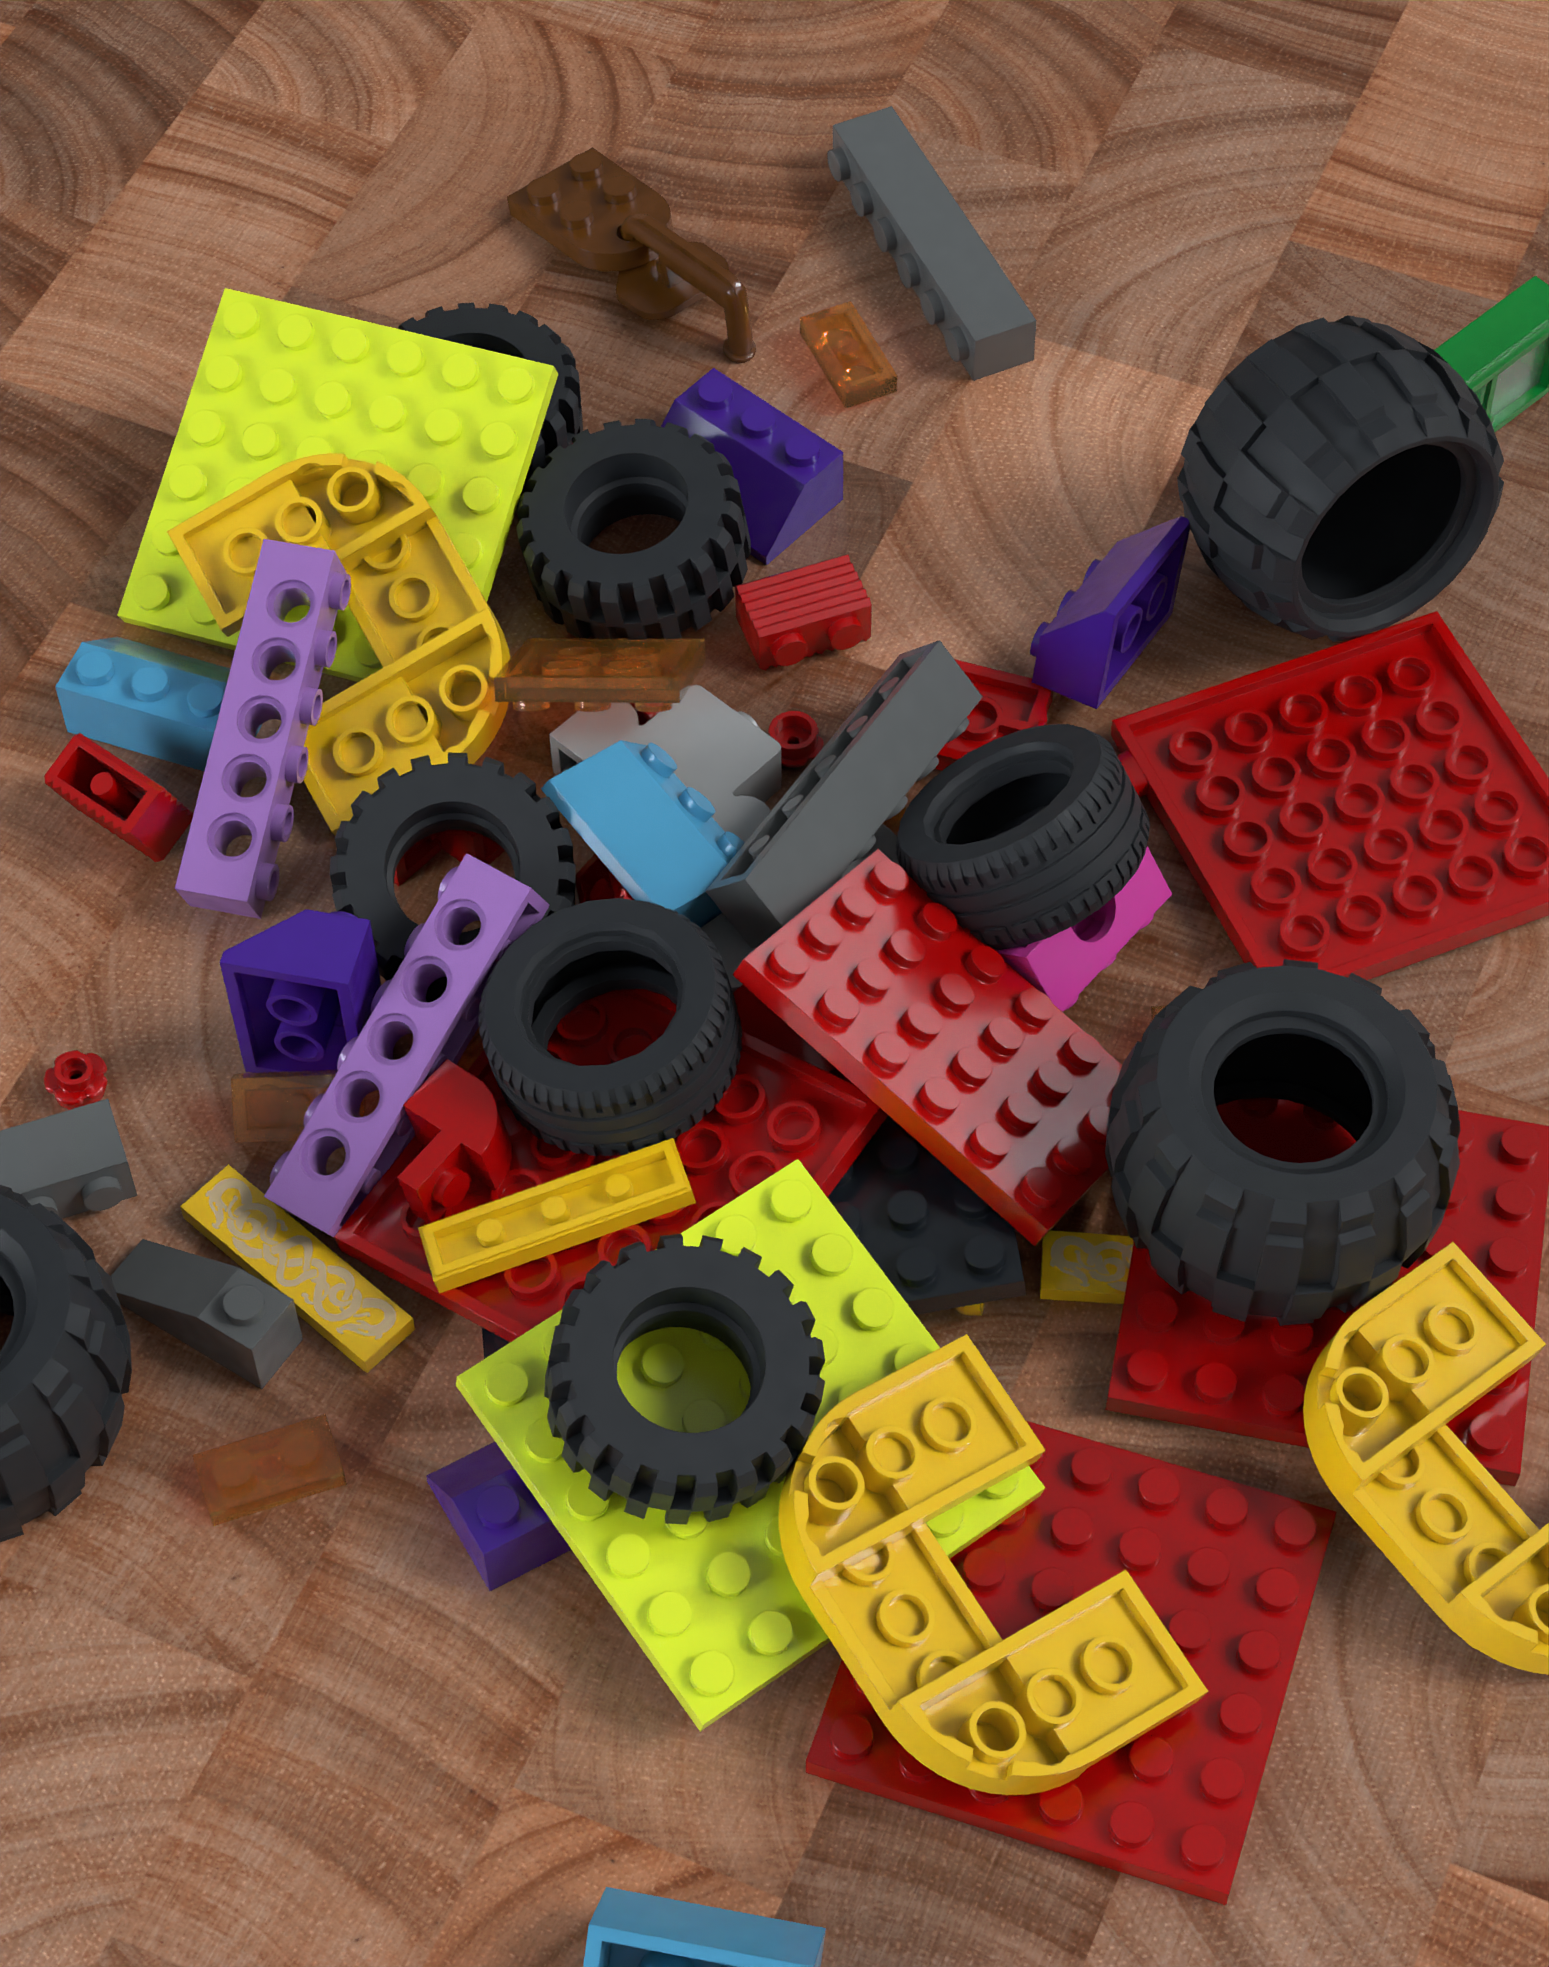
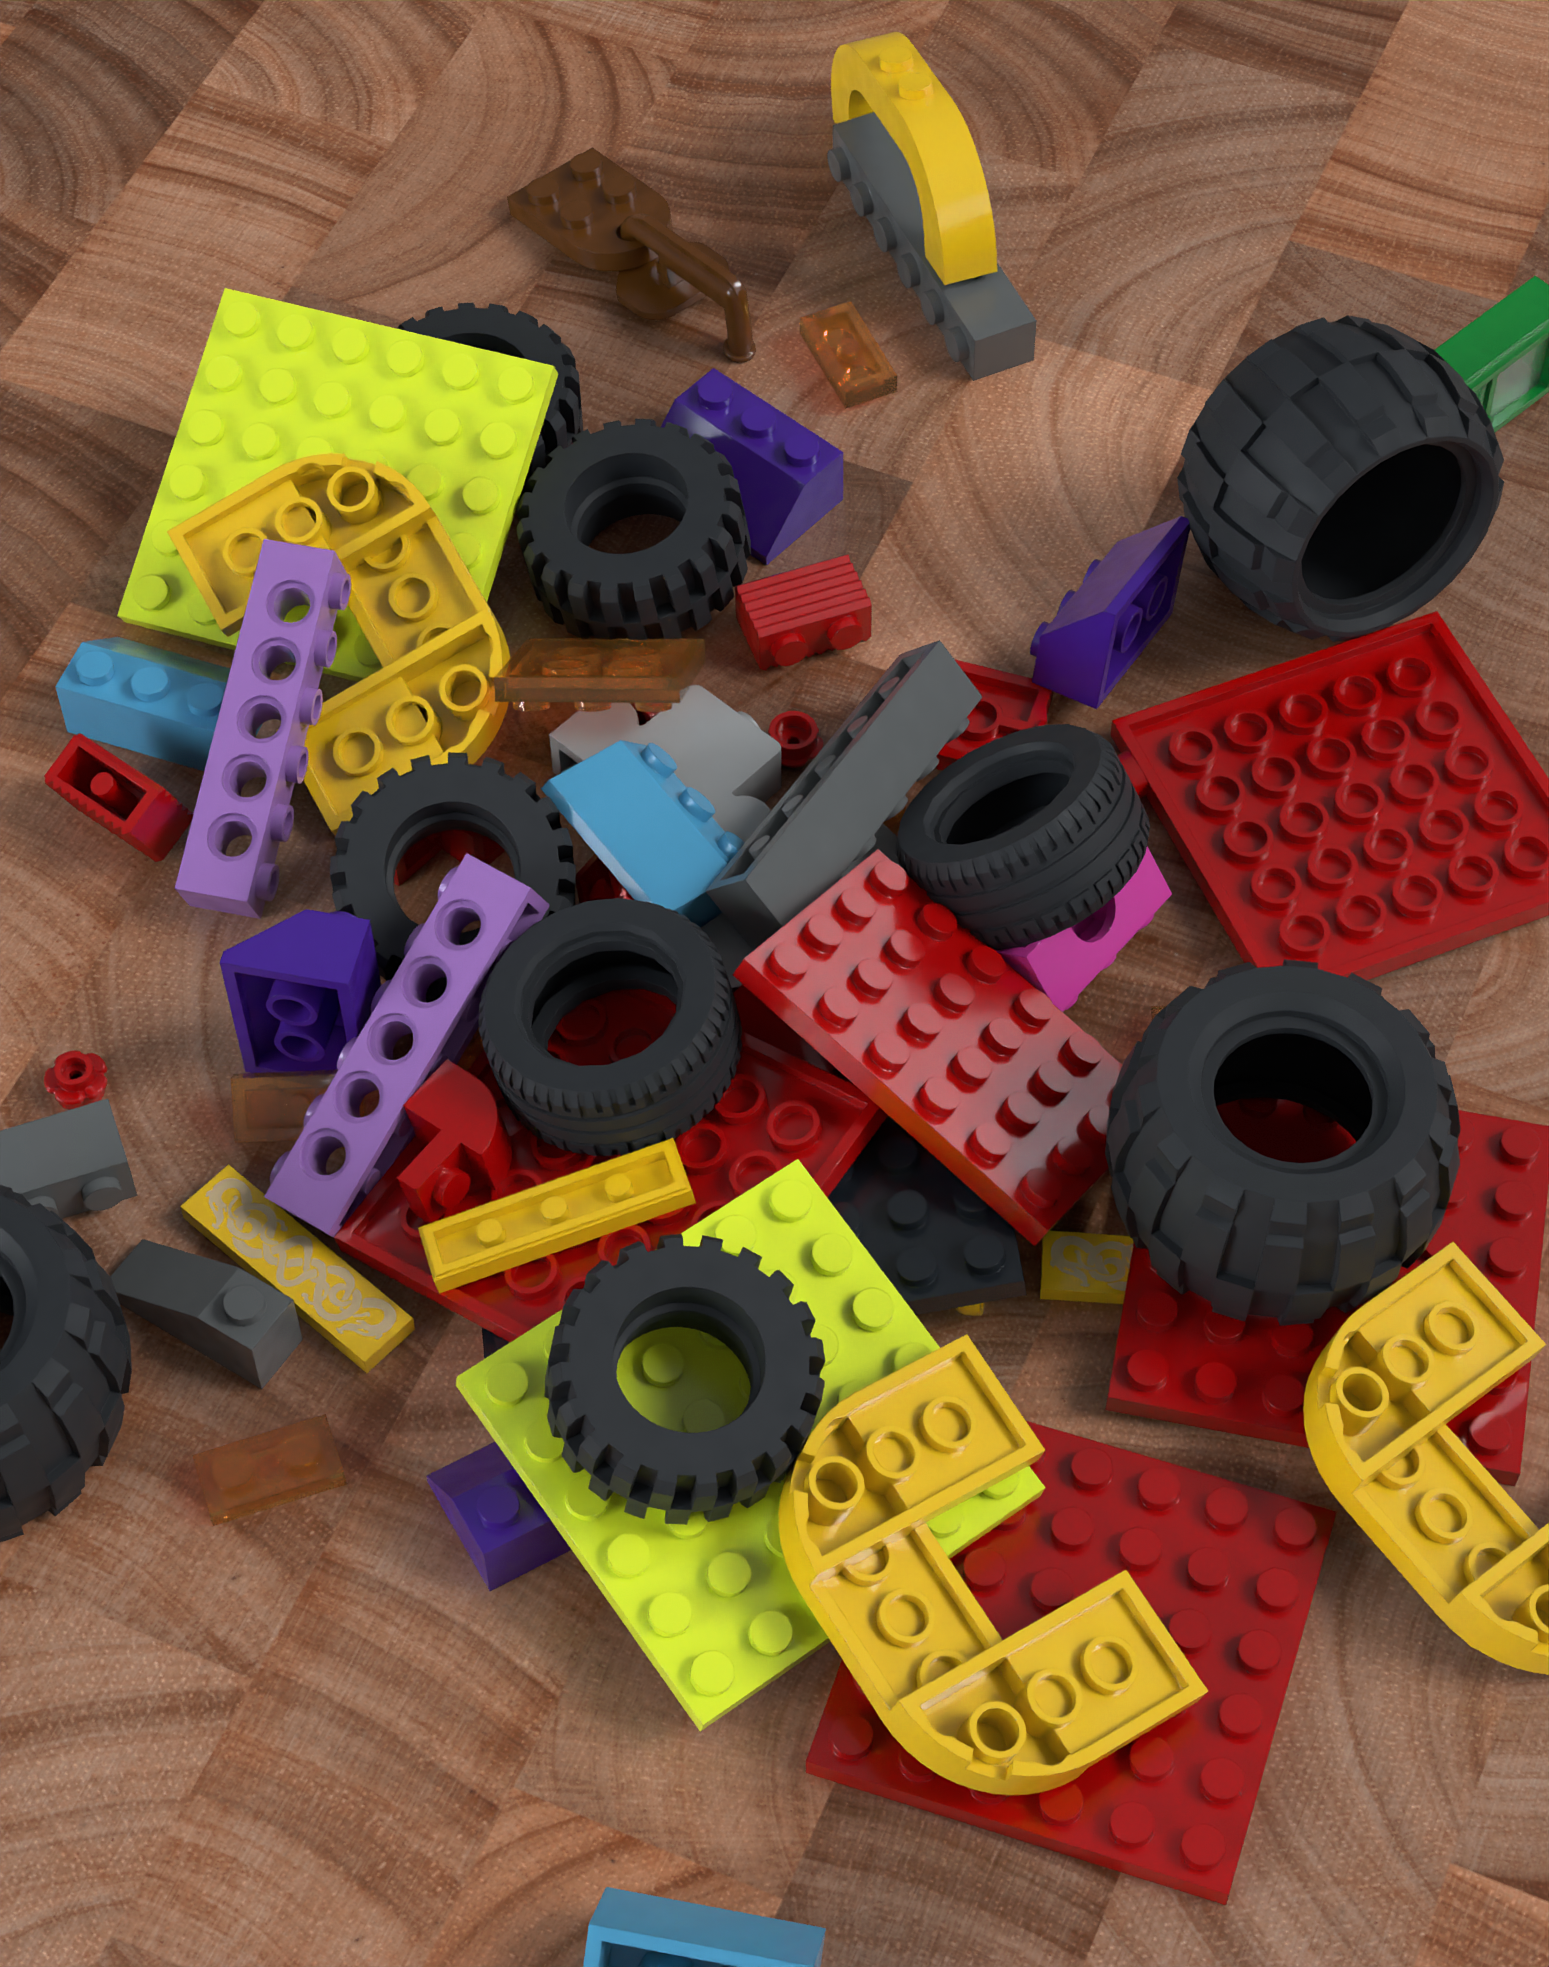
(897, 84): none -> yellow arch

